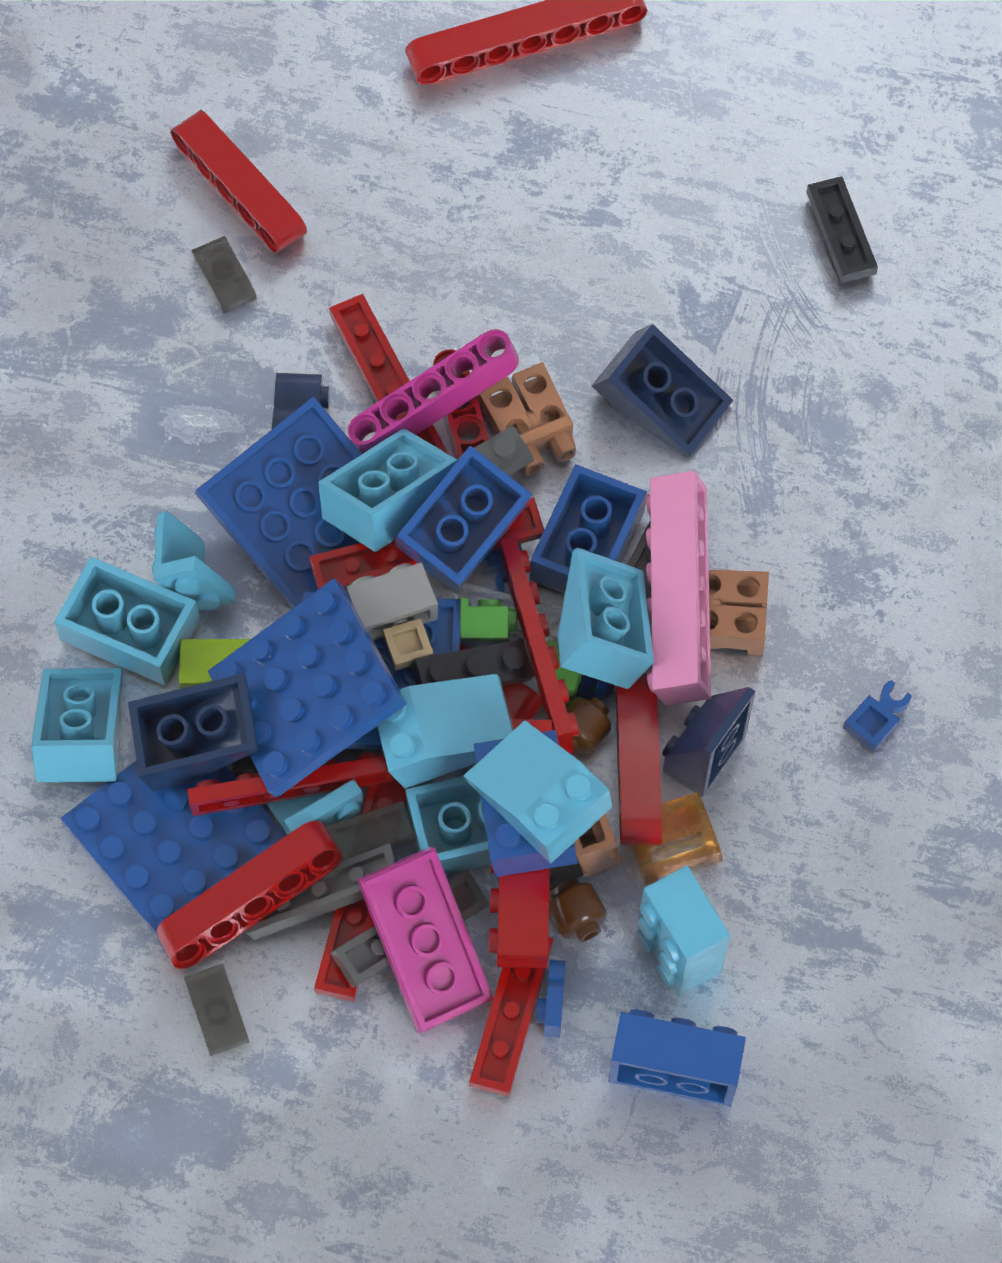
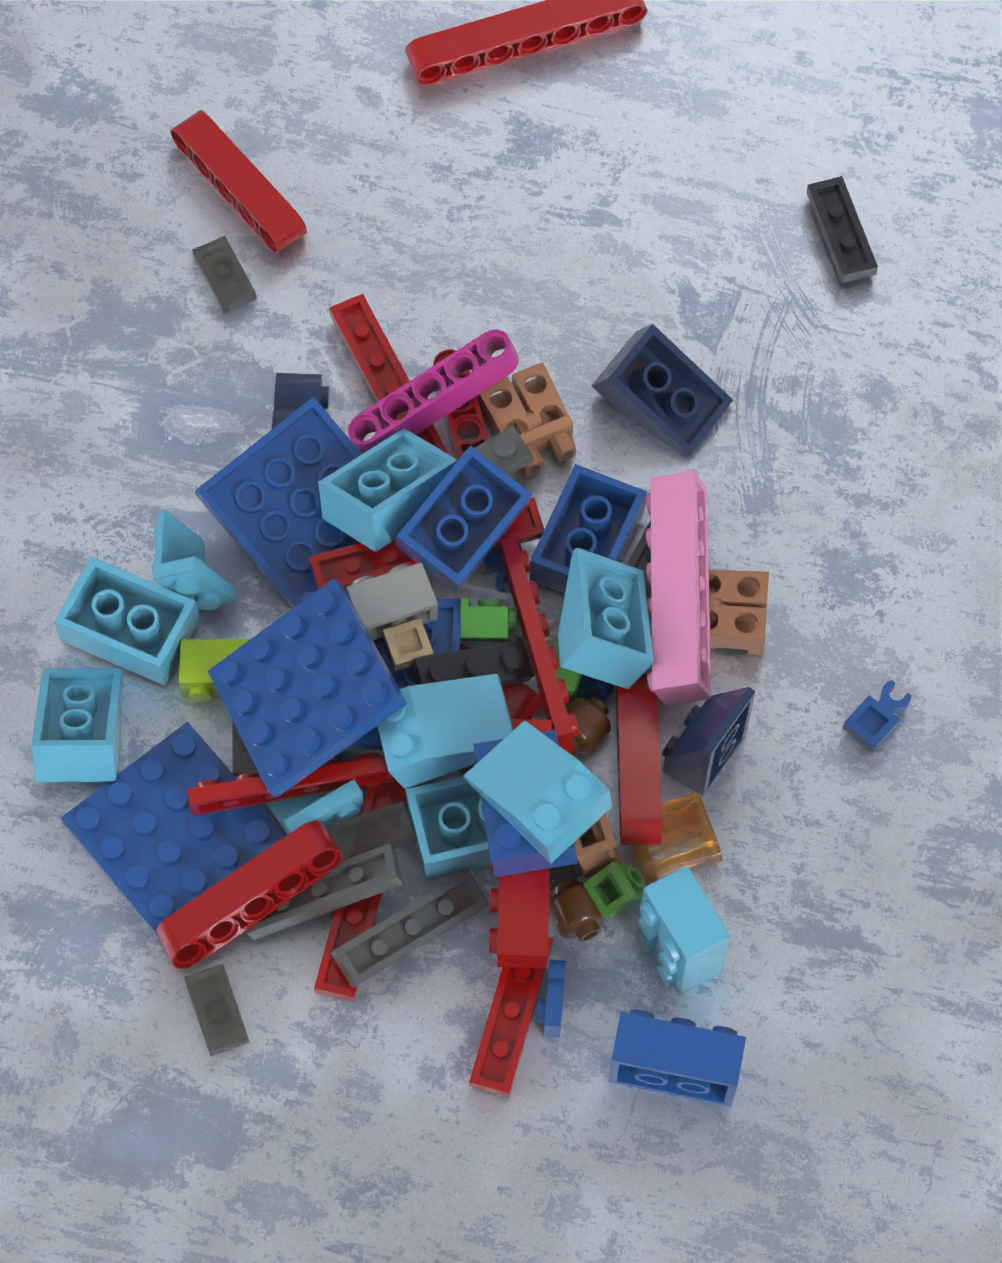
(192, 731): dark blue slope -> none
(425, 939): dark pink plate -> none
(623, 884): none -> bright green brick

